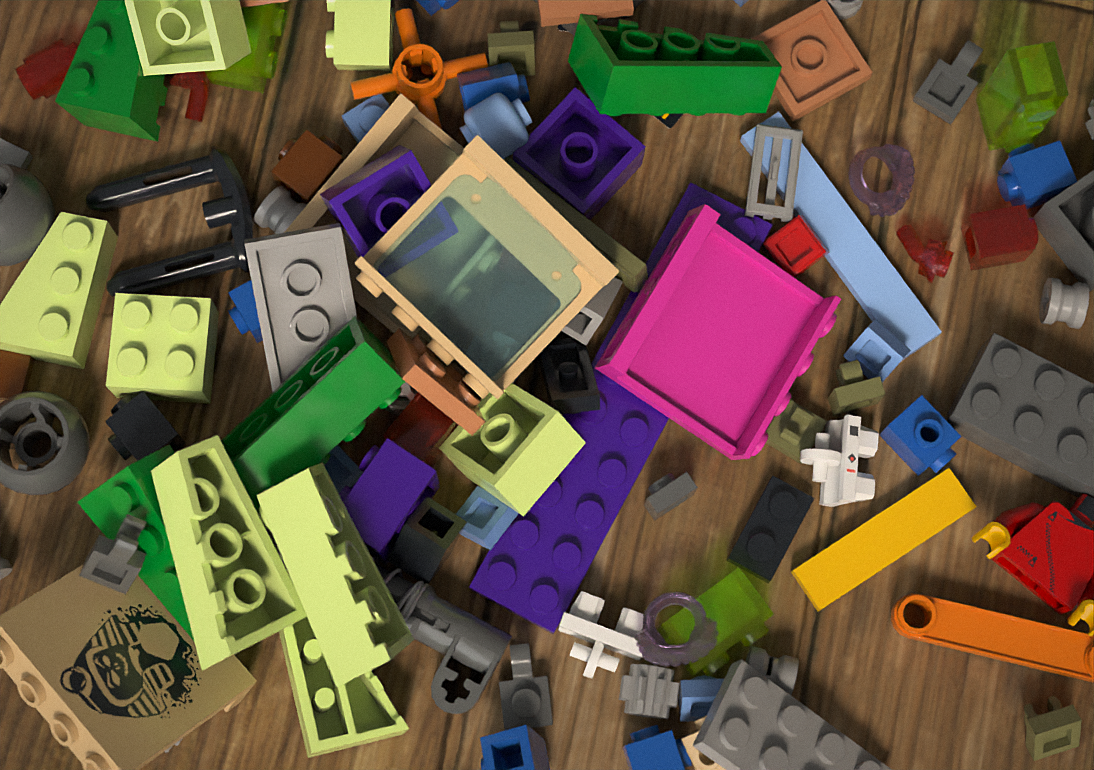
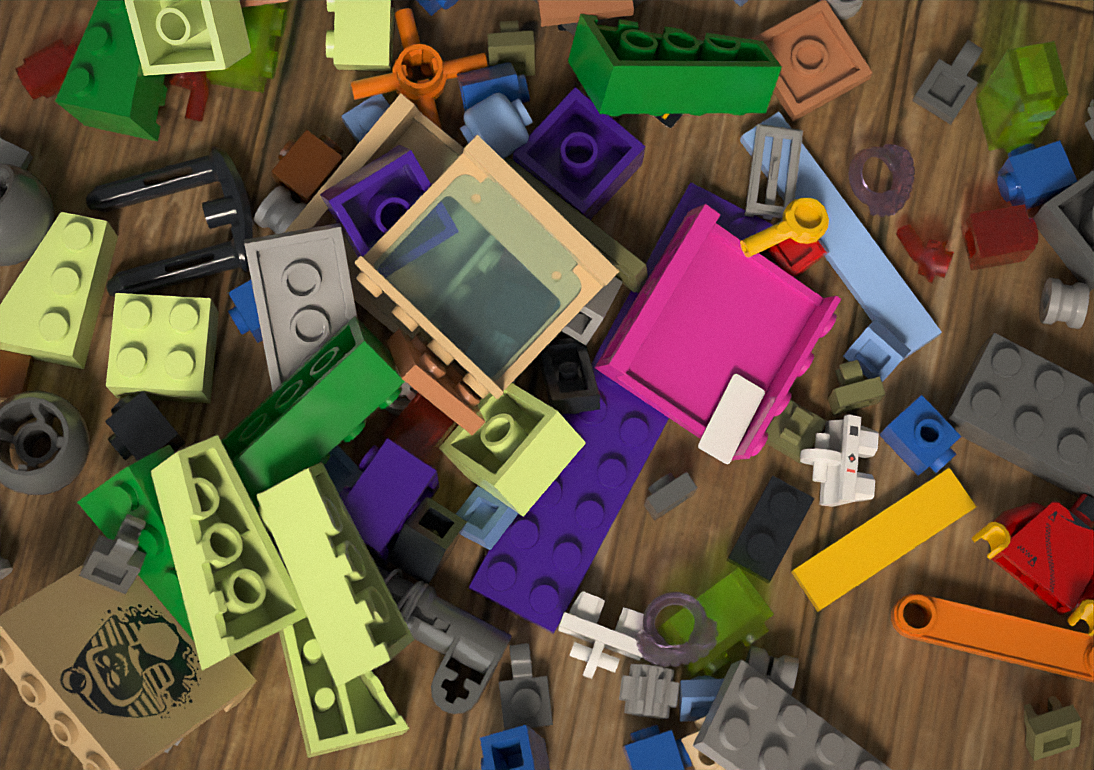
(731, 419): none -> white sticker
(802, 220): none -> yellow plate

